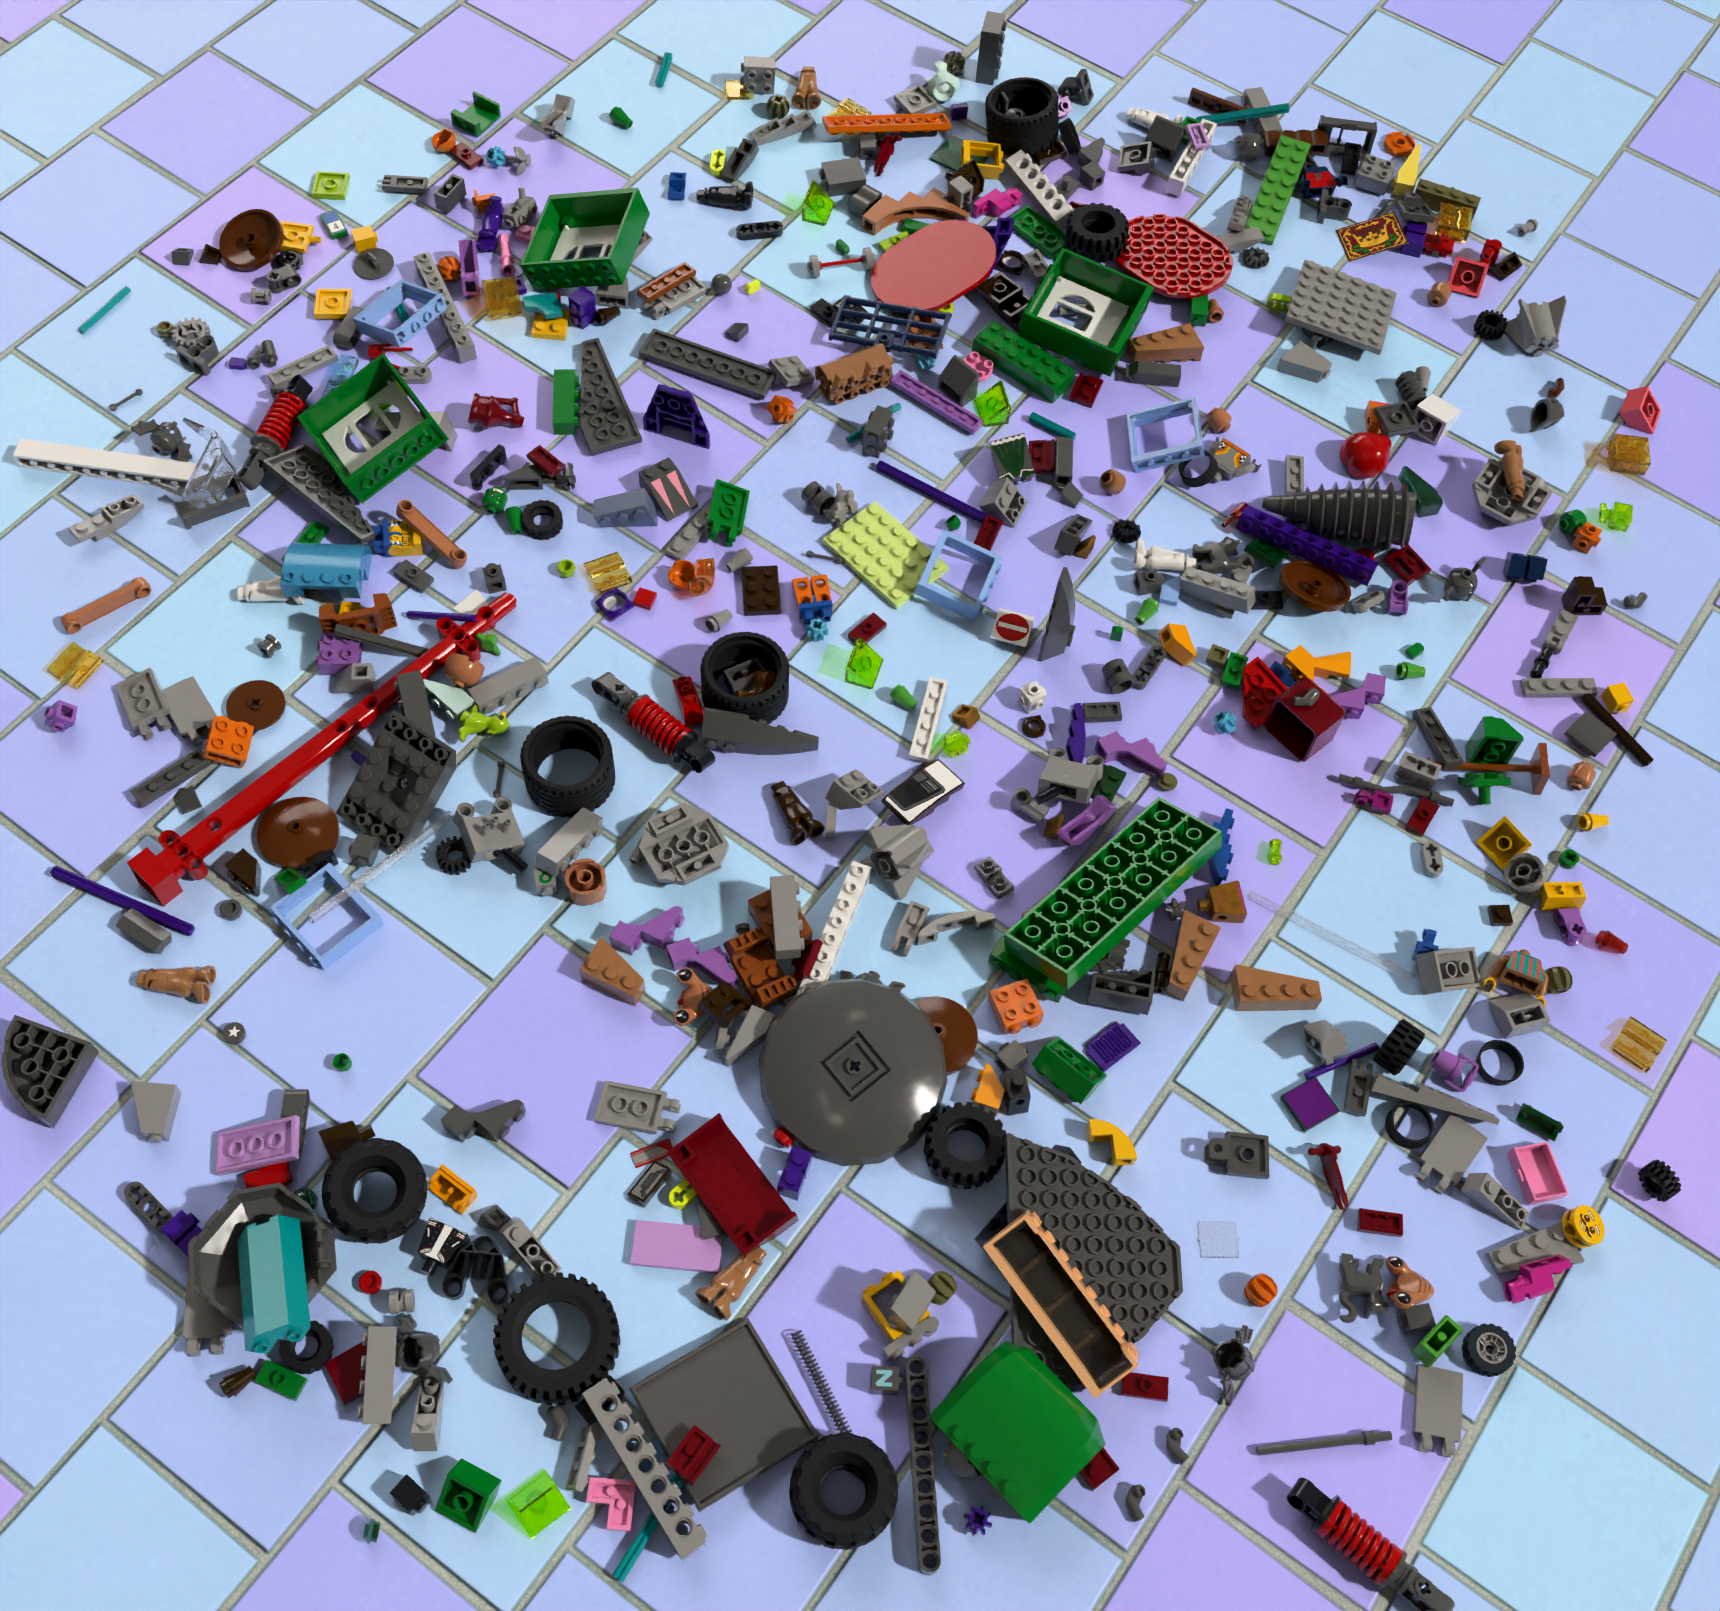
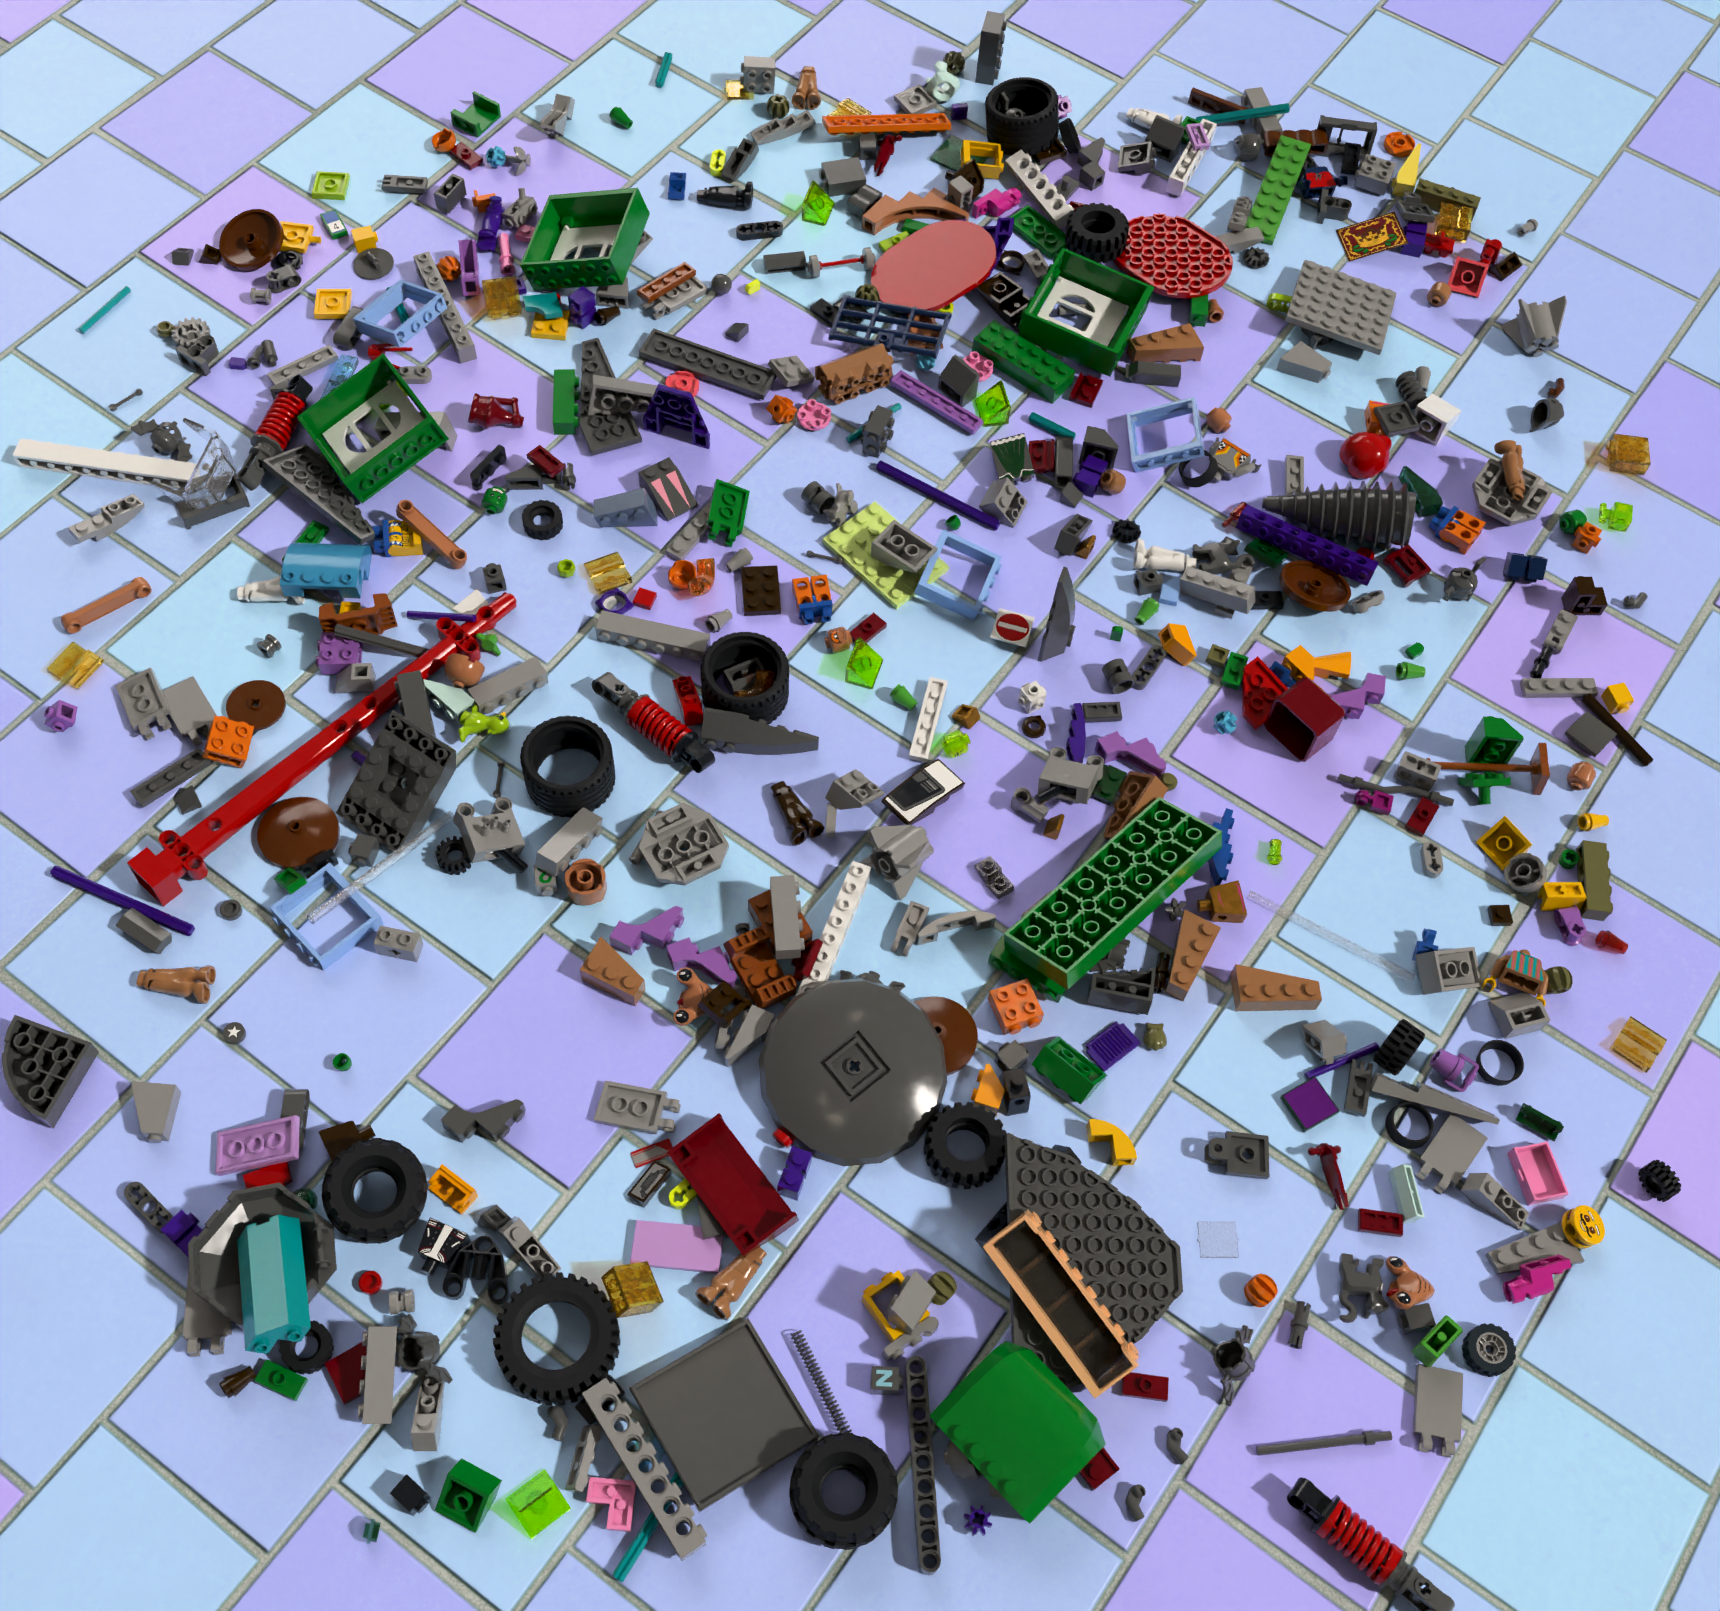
(246, 870): dark brown slope -> none
(398, 943): none -> light grey brick
(413, 576): dark grey plate -> none
(514, 519): green cone -> none
(618, 395): none -> light grey wedge
(632, 1289): none -> clear yellow brick
(652, 636): none -> light grey brick
(683, 381): none -> coral tile
(692, 1455): dark red plate -> none
(784, 262): none -> dark grey piece
(814, 415): none -> bright pink dish
(817, 630): medium azure gear -> none
(838, 639): none -> nougat head
(842, 247): green piece -> none
(867, 292): none -> olive piece
(901, 548): none -> light grey slope
(988, 532): dark red plate -> none
(1077, 87): dark grey tile -> none
(1081, 827): medium lavender arch -> none
(1089, 476): none -> dark purple piece
(1100, 445): none -> dark grey slope
(1135, 795): none -> medium nougat wedge
(1154, 1036): none -> olive animal
(1299, 1324): none -> dark grey pin
(1308, 700): dark grey arm -> none
(1397, 597): medium lavender piece -> none
(1406, 1193): none -> light aqua piece
(1438, 737): dark grey tile -> none
(1457, 527): none -> orange hips
(1484, 318): black tyre -> none
(1594, 876): none -> olive brick
(1640, 410): coral slope -> none

